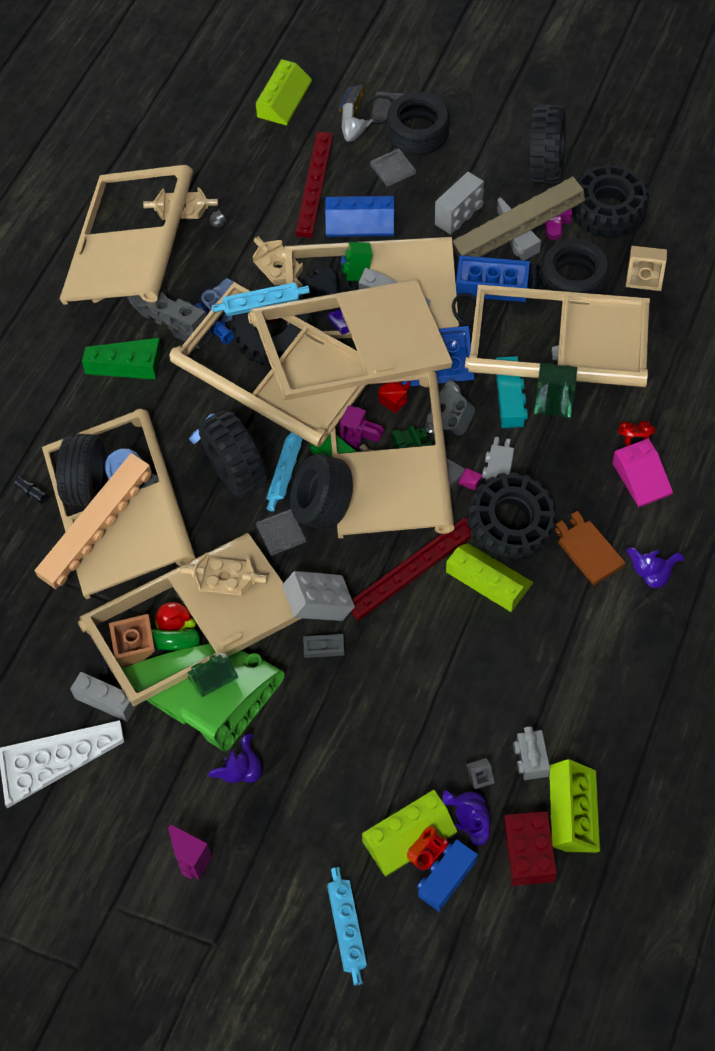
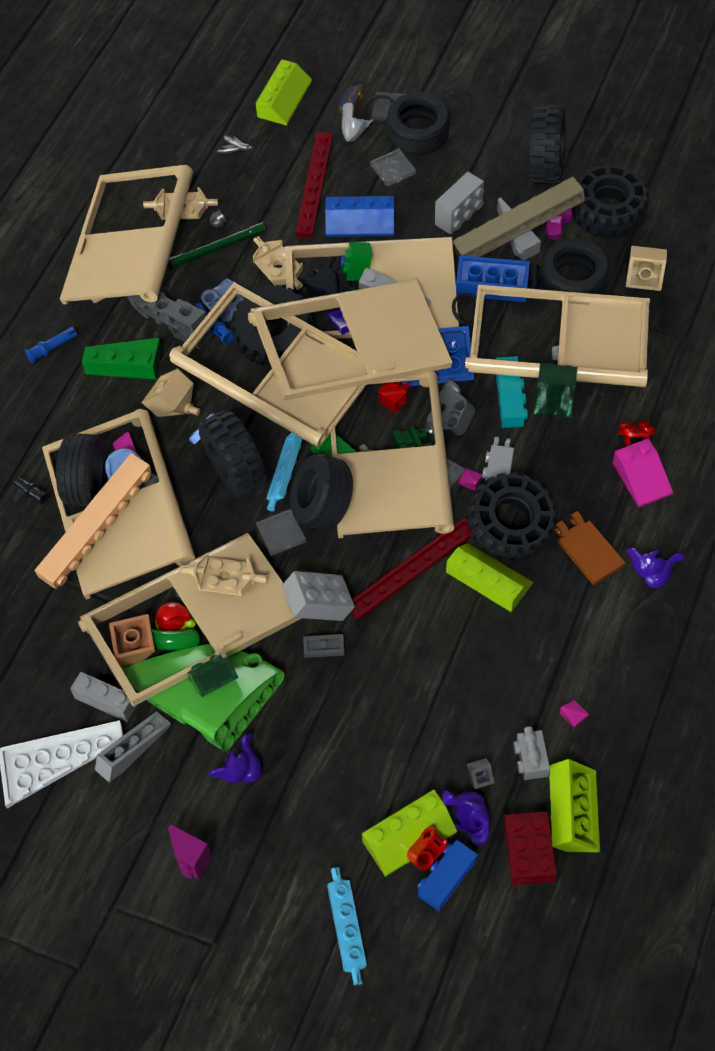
(43, 348): none -> blue pin
(124, 442): none -> dark pink slope
(129, 747): none -> light grey slope
(171, 395): none -> tan piece
(236, 145): none -> flat silver piece
(246, 301): medium azure plate -> none
(249, 232): none -> dark green piece
(355, 427): magenta brick -> none
(573, 713): none -> dark pink slope

